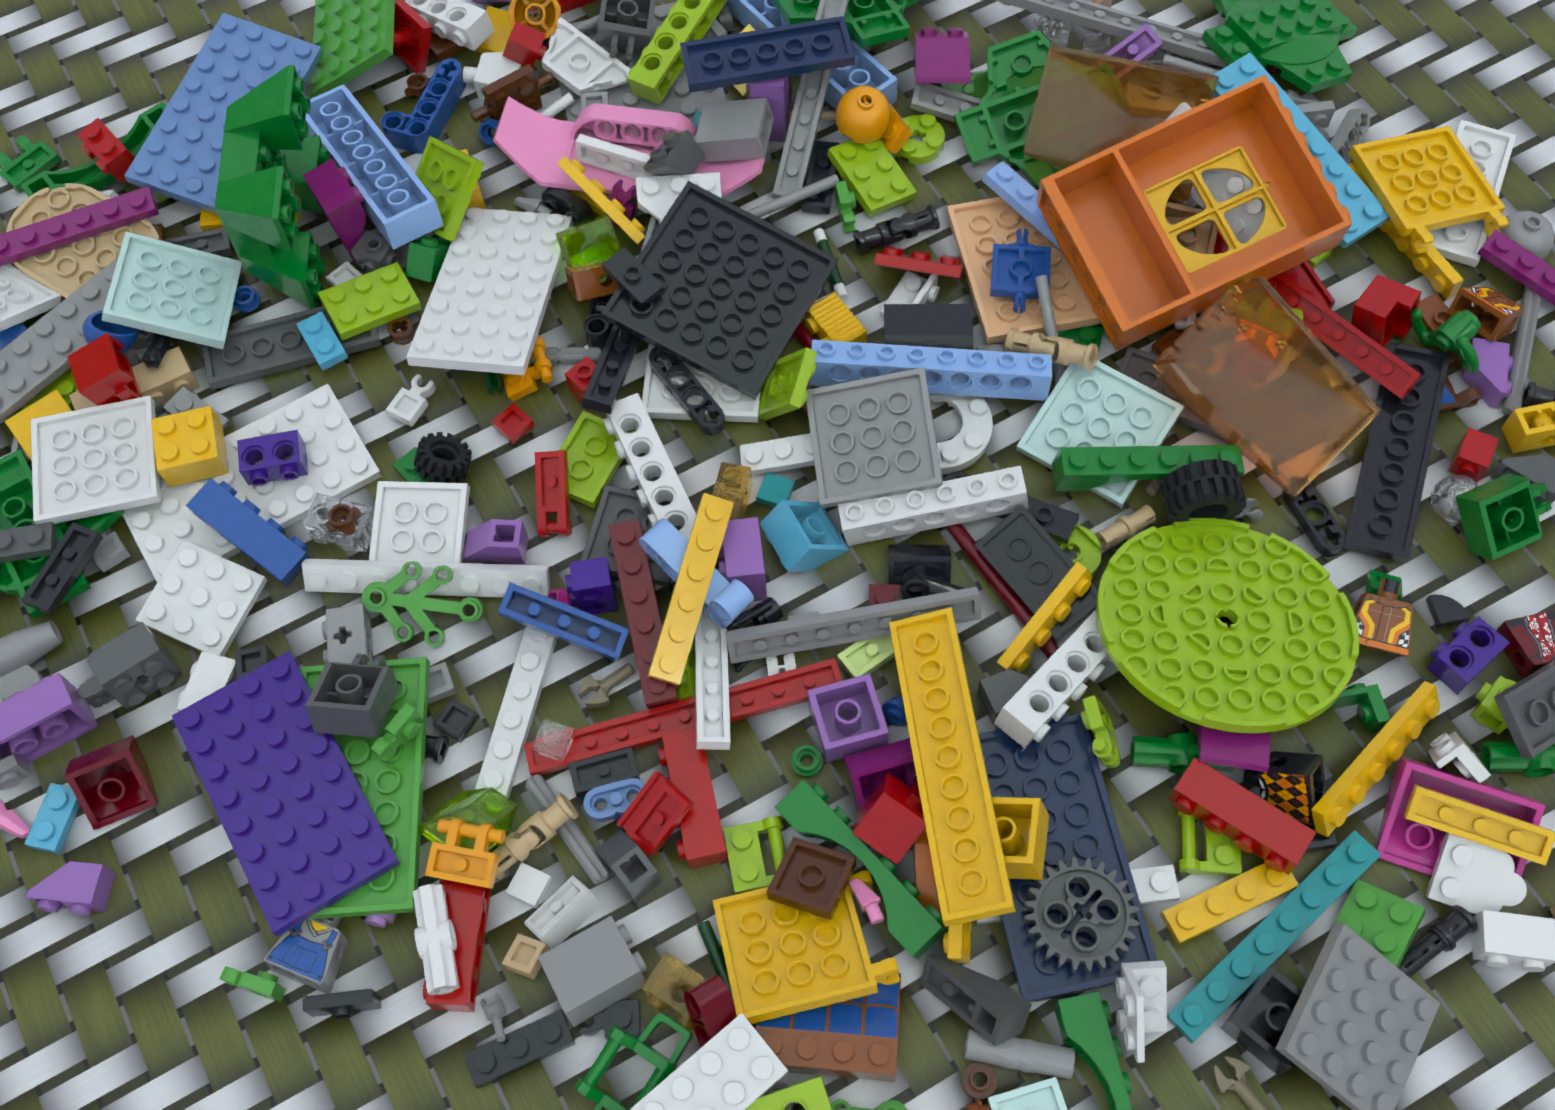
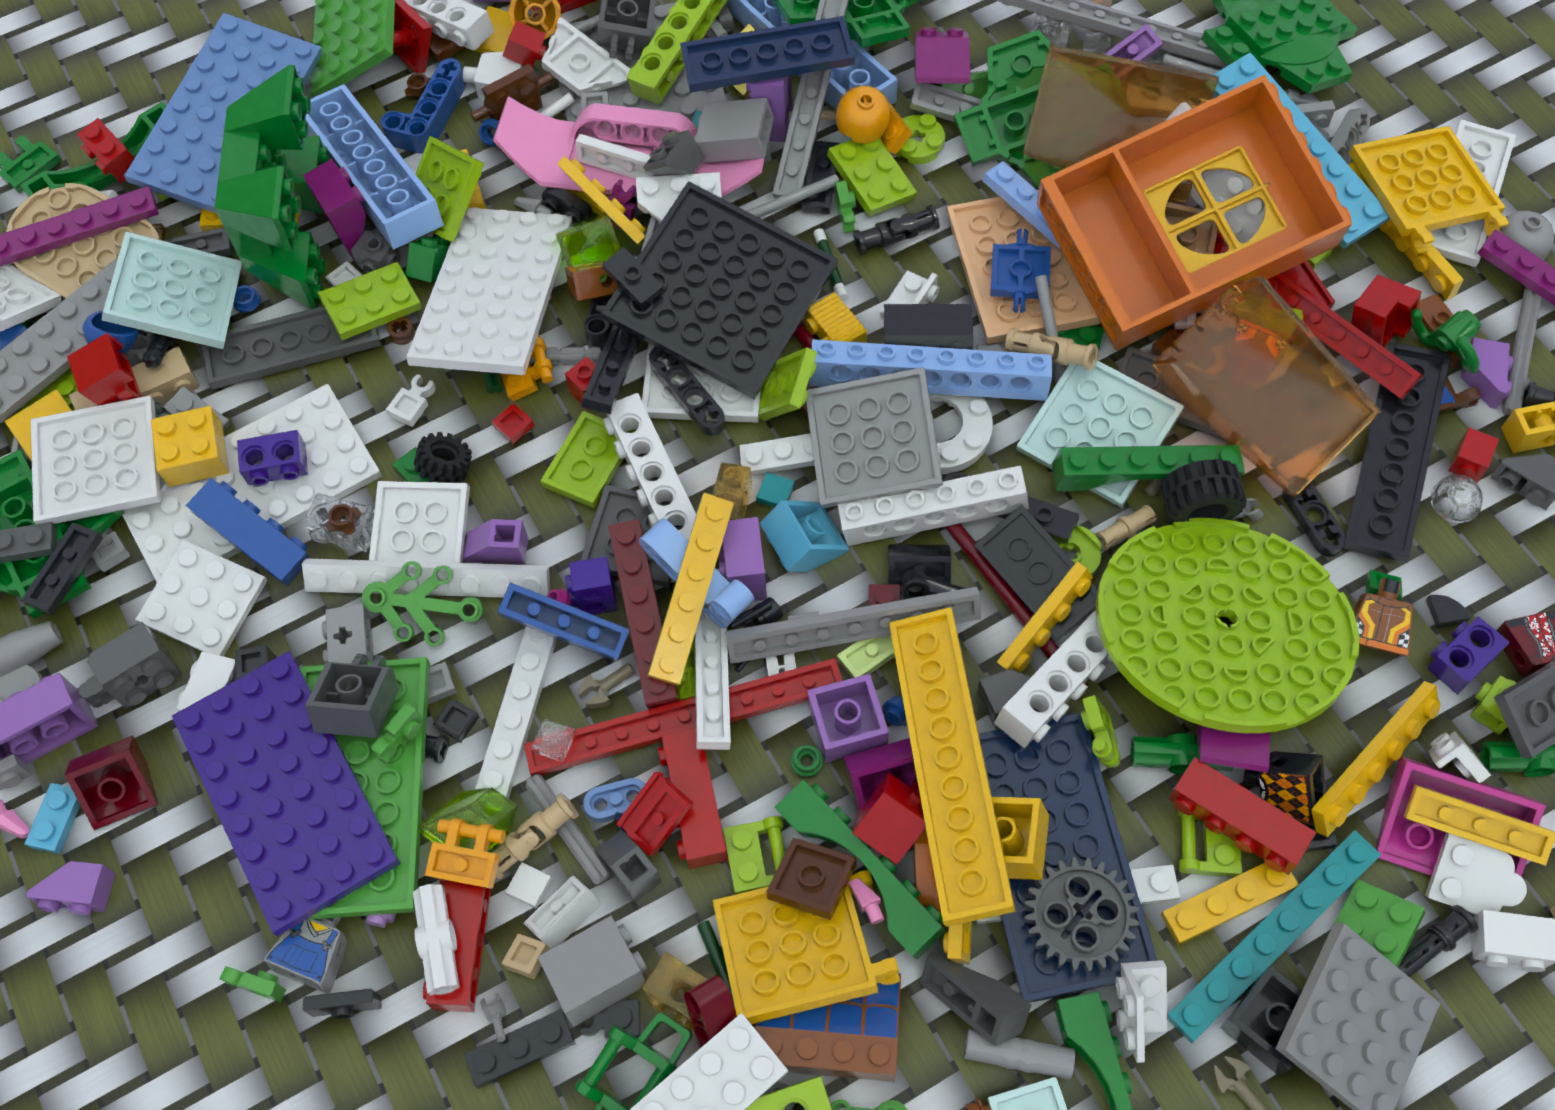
(322, 341): medium azure plate -> none
(552, 493): red plate -> none
(603, 770): black plate -> none
(919, 262): red plate -> none
(973, 1090): reddish brown plate -> none
(1370, 703): green bracket -> none
(1494, 310): dark orange torso -> none
(1502, 515): green hinge -> none

